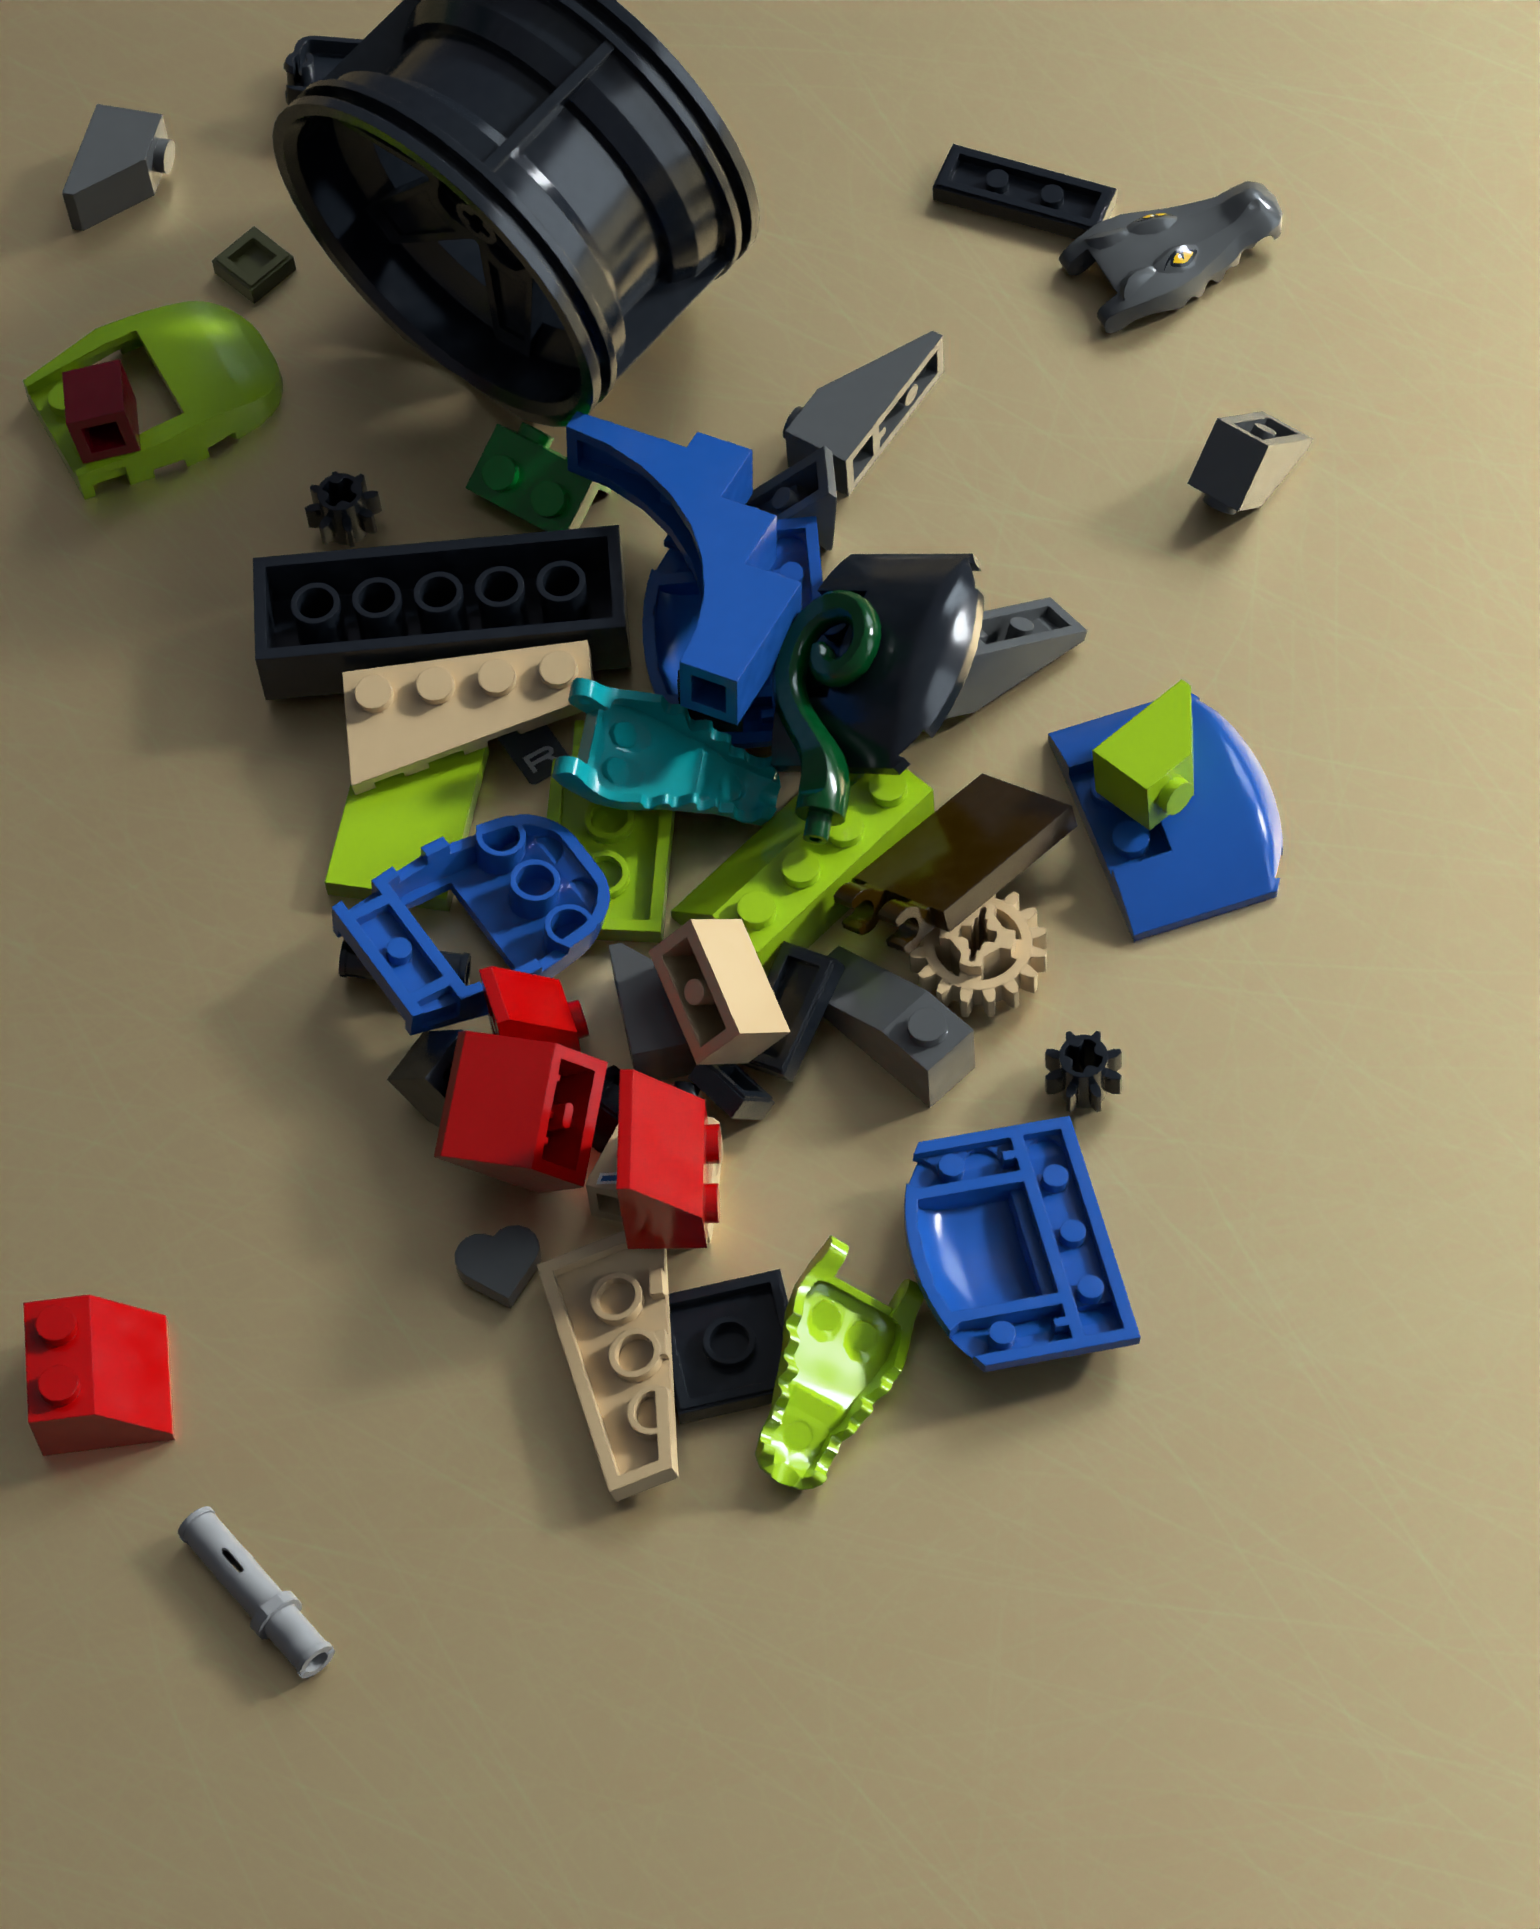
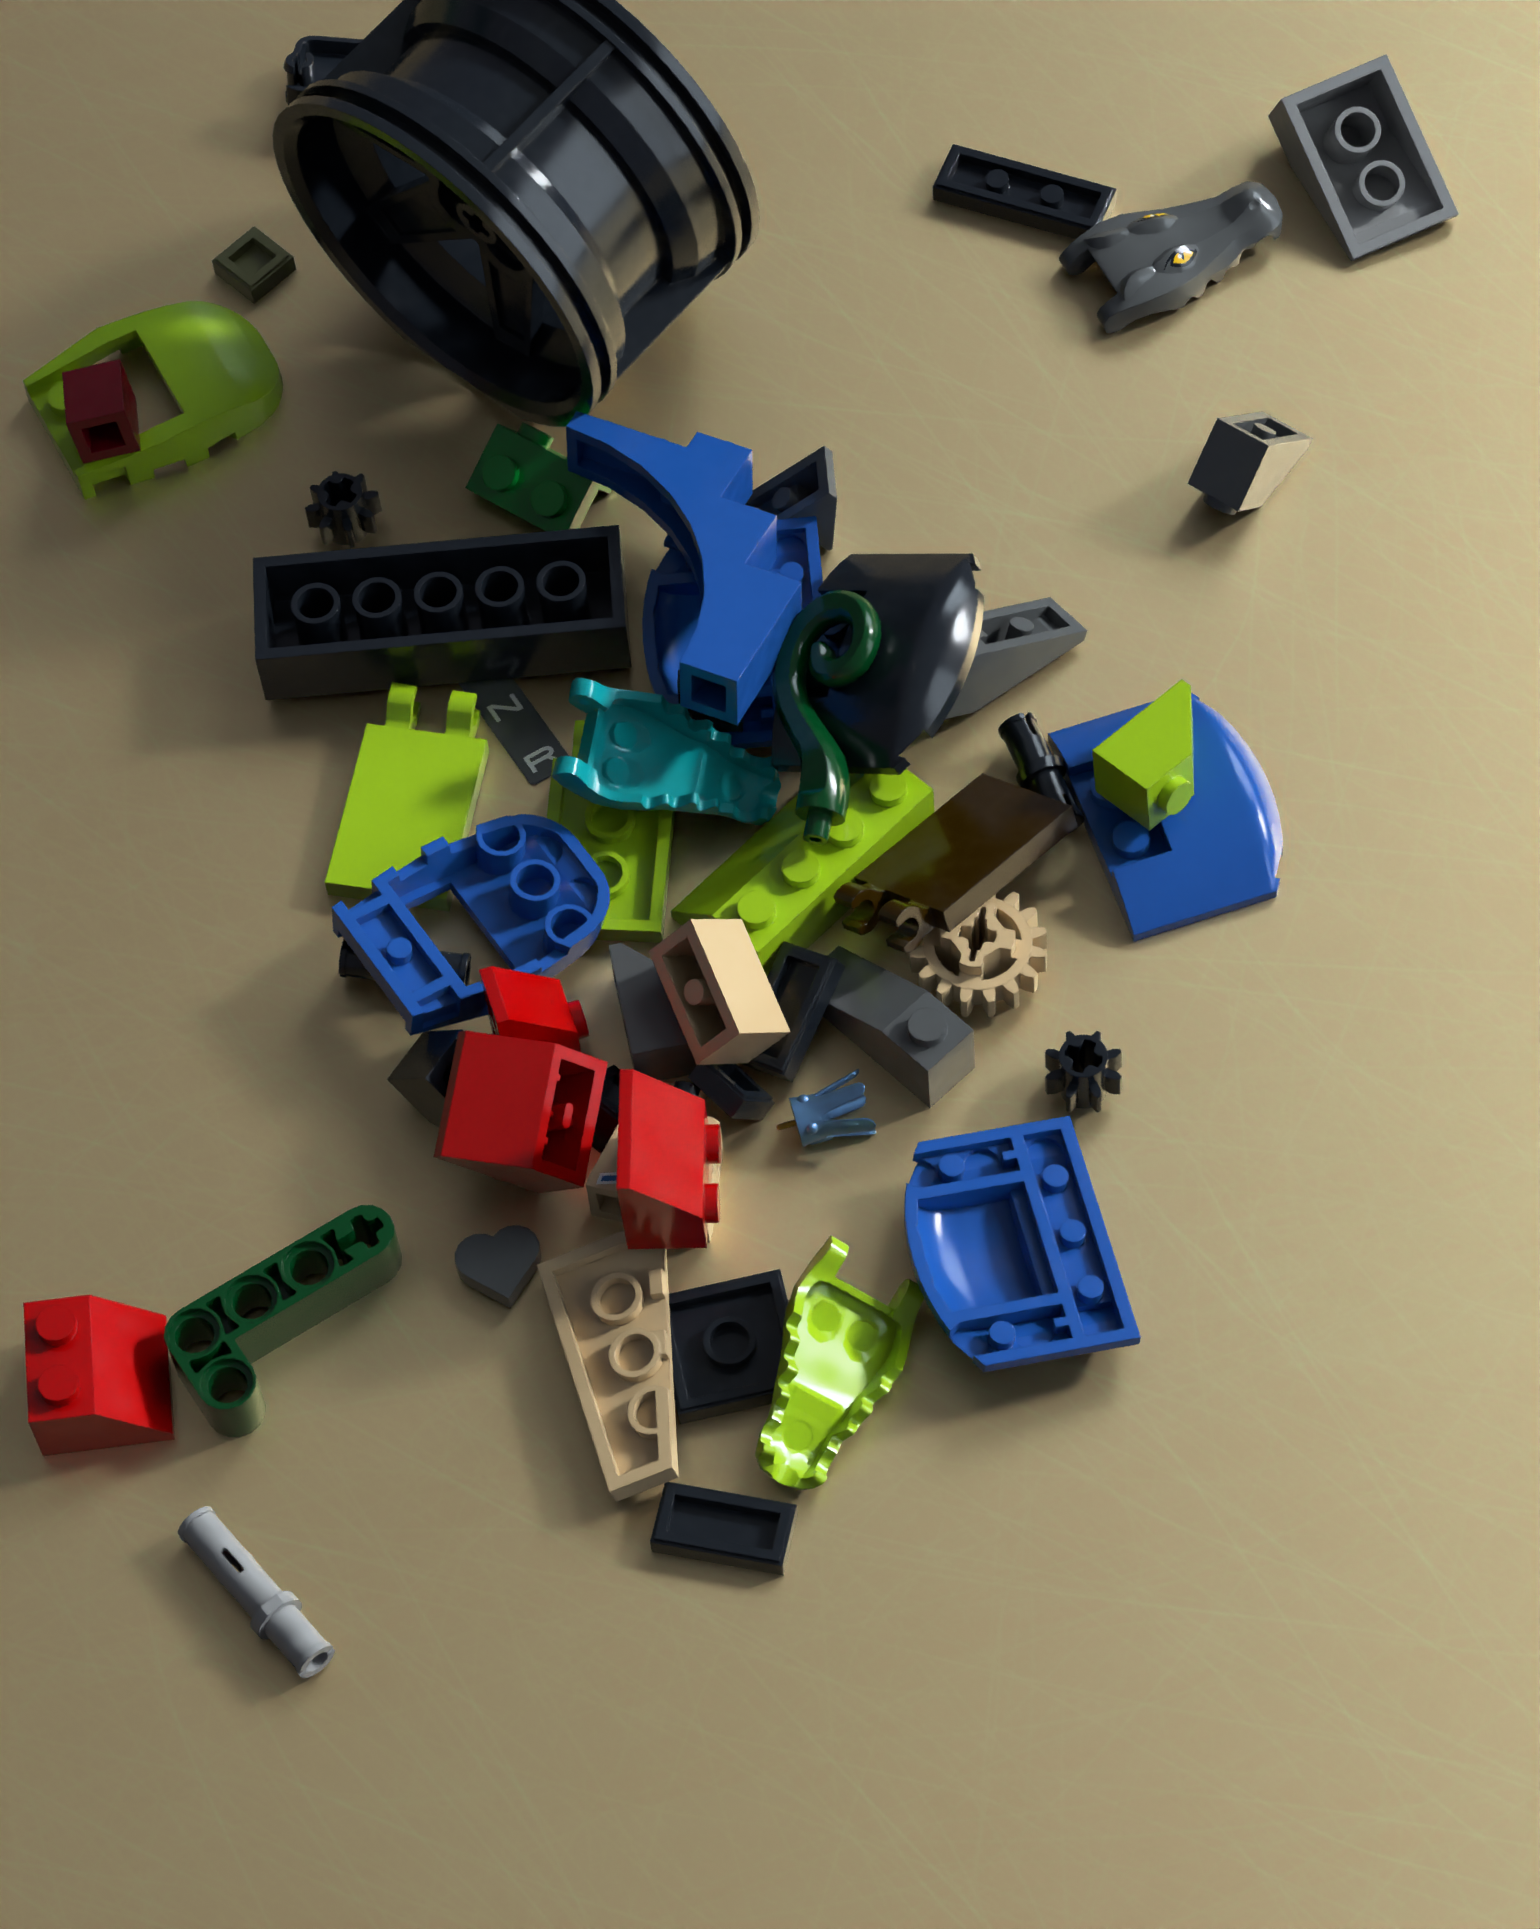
(116, 164): dark grey slope -> none
(291, 1311): none -> dark green beam
(442, 706): tan wing -> none
(724, 1528): none -> black tile
(815, 1112): none -> flat silver piece
(865, 409): dark grey slope -> none
(1036, 765): none -> black pin
(1363, 158): none -> light grey slope

